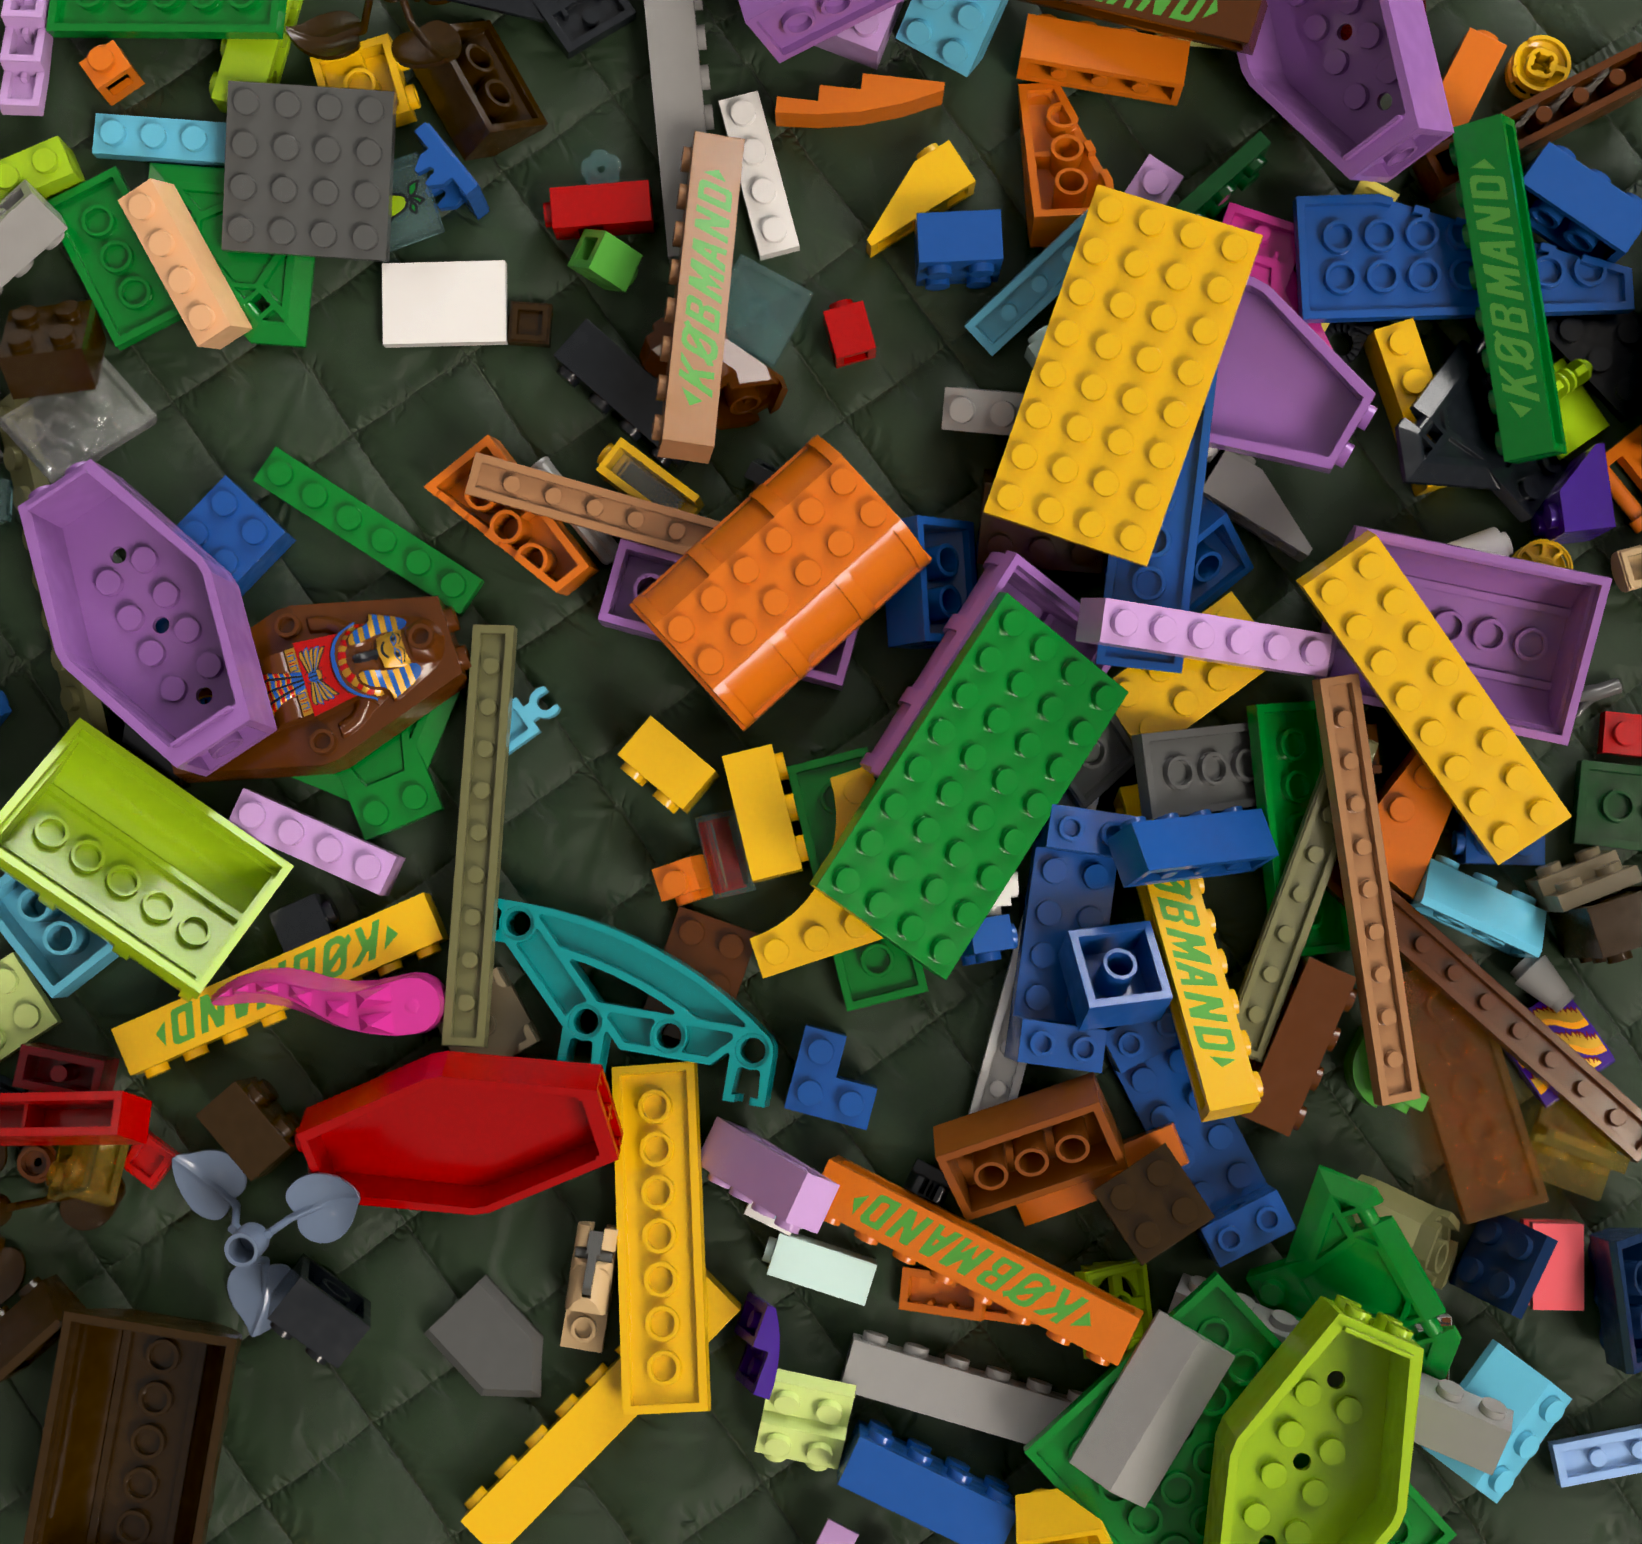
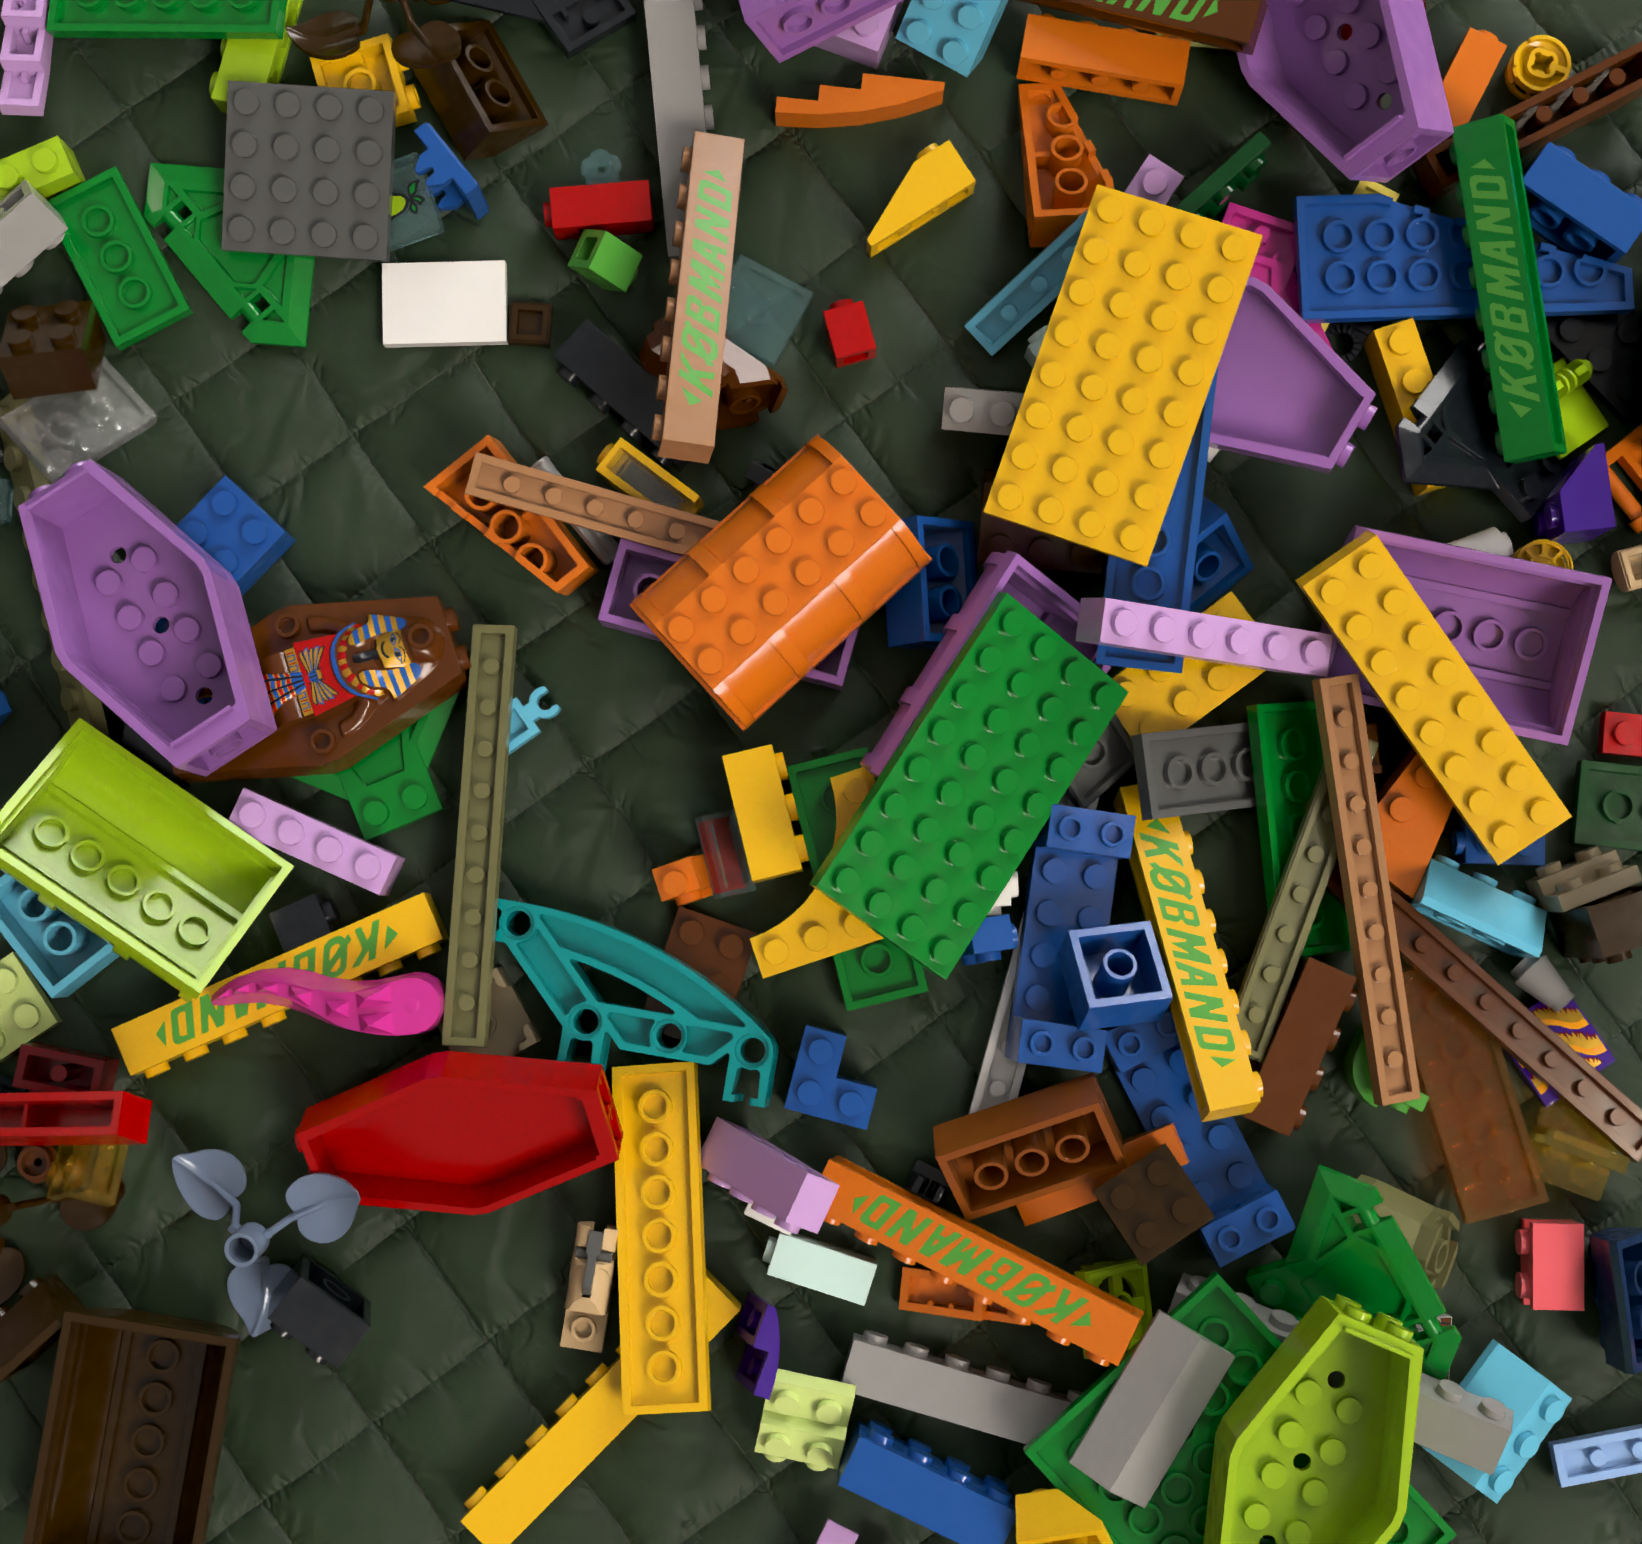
(105, 66): orange brick -> none
(150, 1161): red tile -> none
(159, 140): medium azure plate -> none
(185, 264): light nougat brick -> none
(252, 1126): dark brown brick -> none
(368, 531): green plate -> none
(491, 1343): dark grey tile -> none
(668, 765): yellow brick -> none
(760, 177): white plate -> none
(958, 248): blue brick -> none
(1191, 846): blue brick -> none
(1254, 504): light grey slope -> none
(1503, 1263): dark blue plate -> none
(1598, 691): dark grey bar -> none

